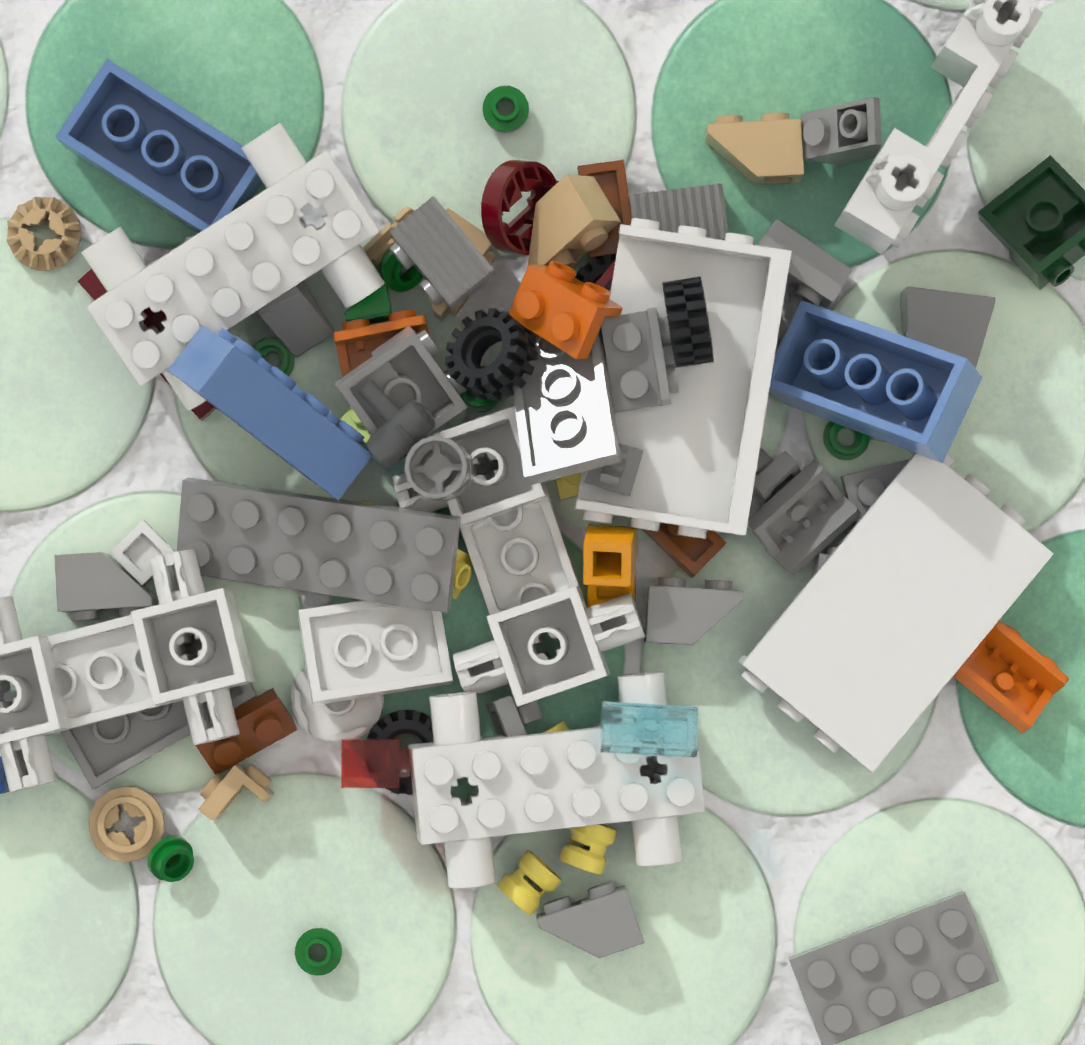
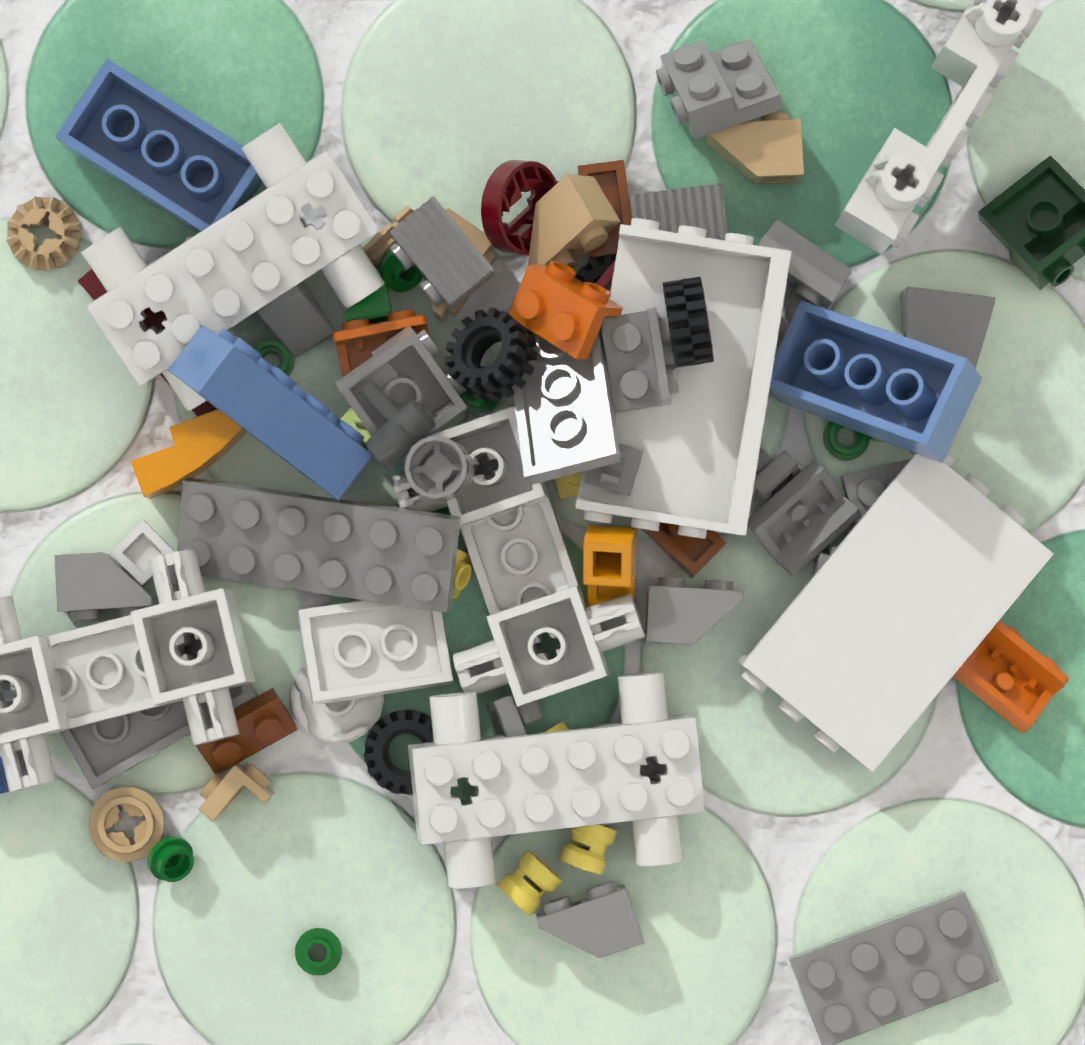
(196, 447): none -> light orange slope
(373, 763): clear red brick -> none
(505, 123): green plate -> none
(649, 729): clear light blue plate -> none
(717, 87): none -> light grey plate
(842, 132): light grey slope -> none

